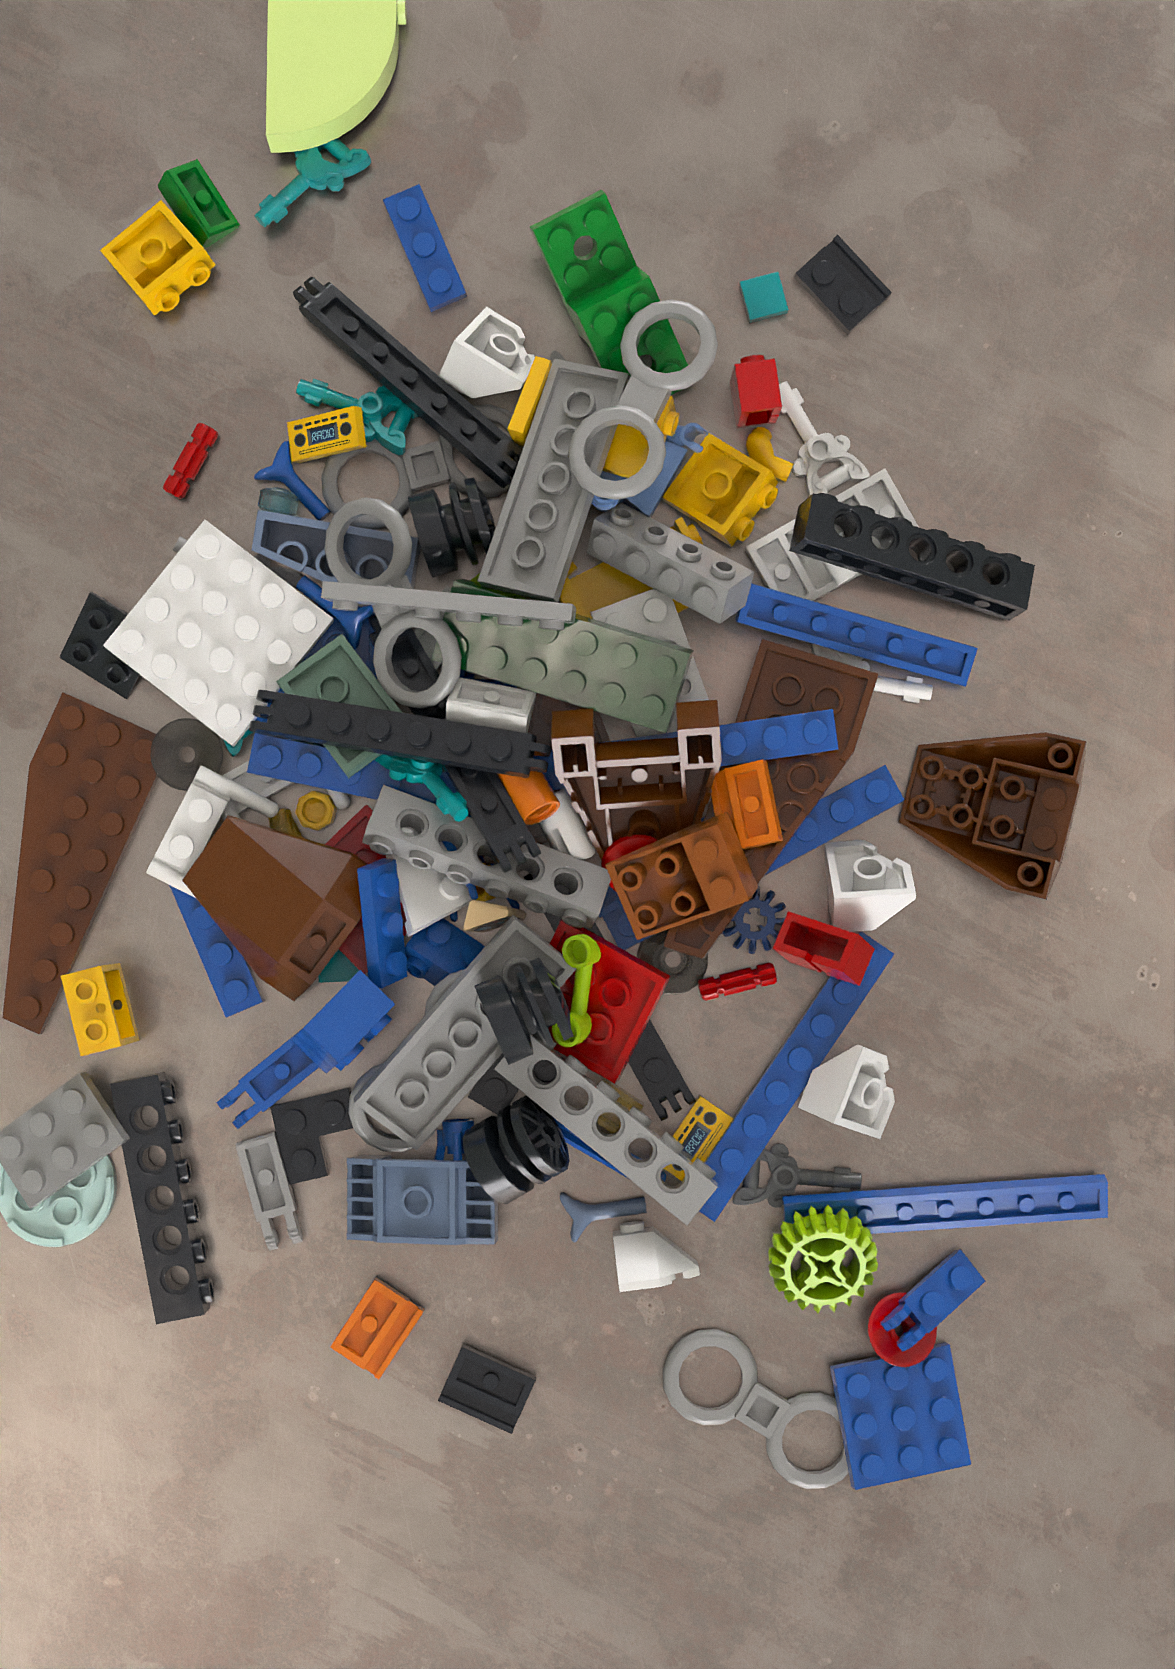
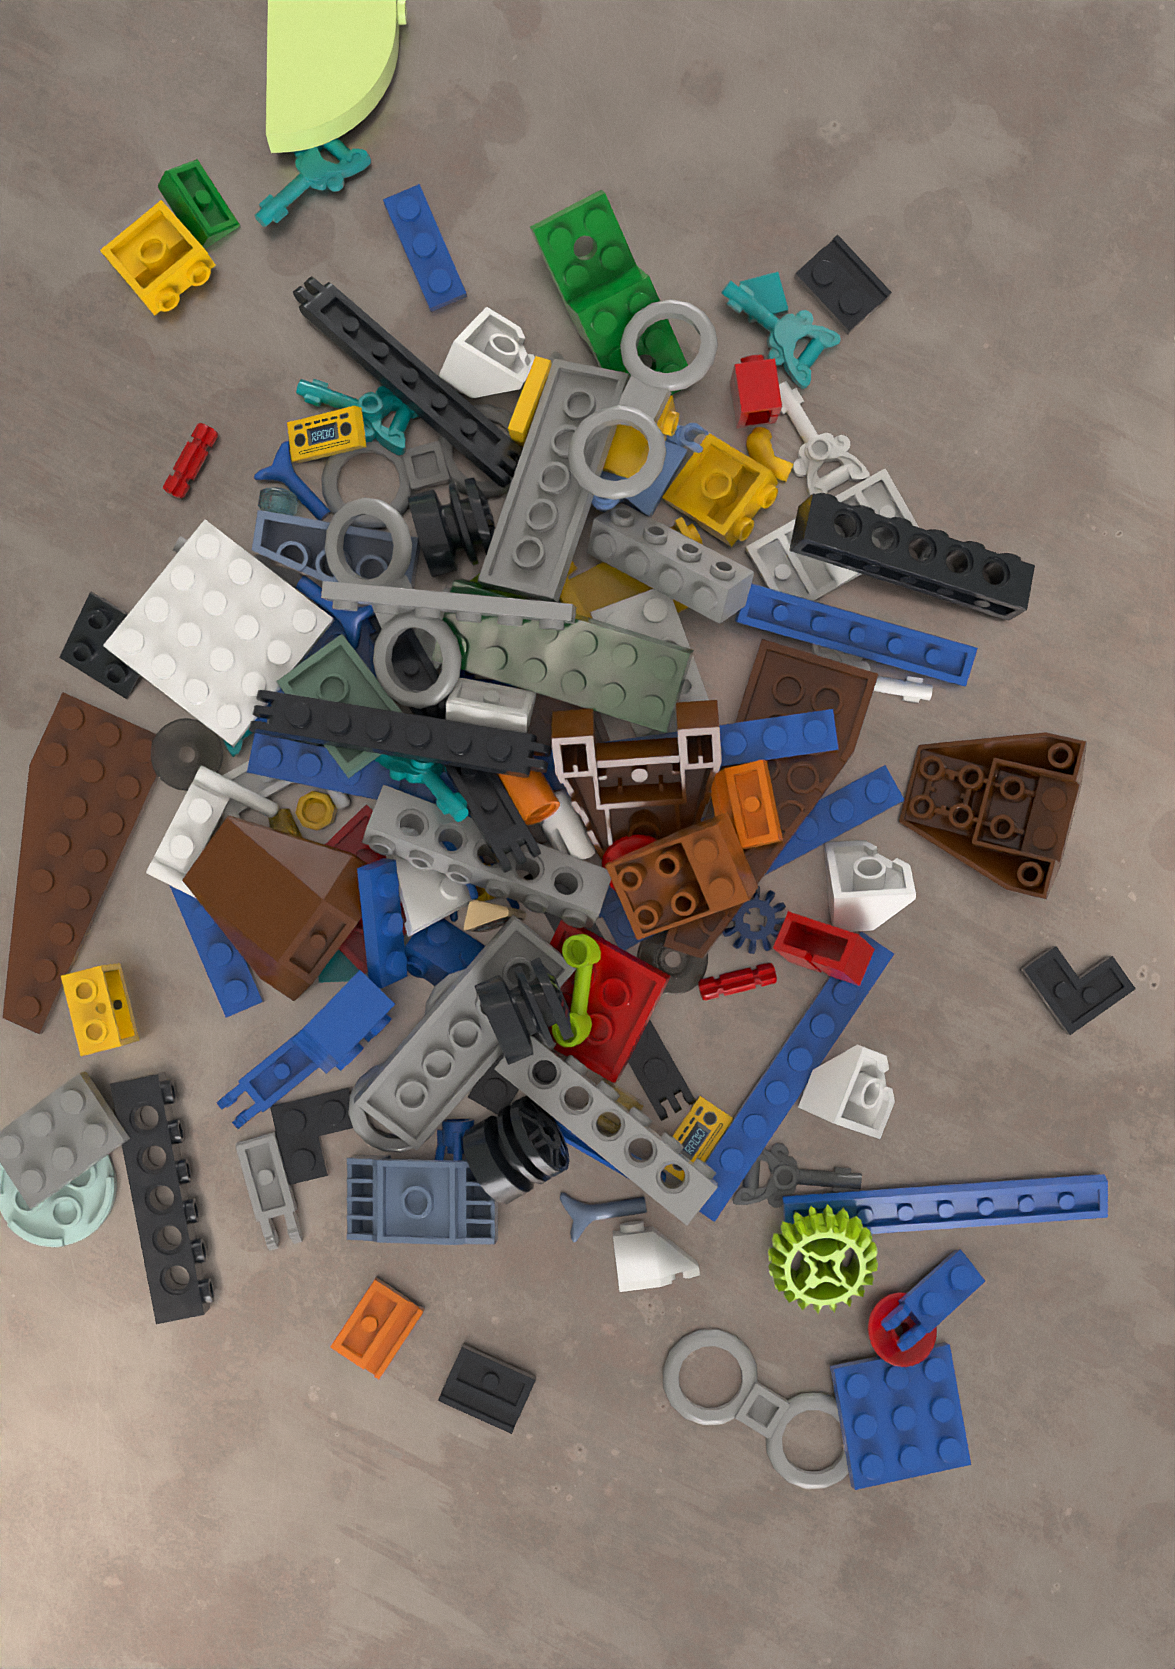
(784, 333): none -> teal piece
(1074, 998): none -> black plate

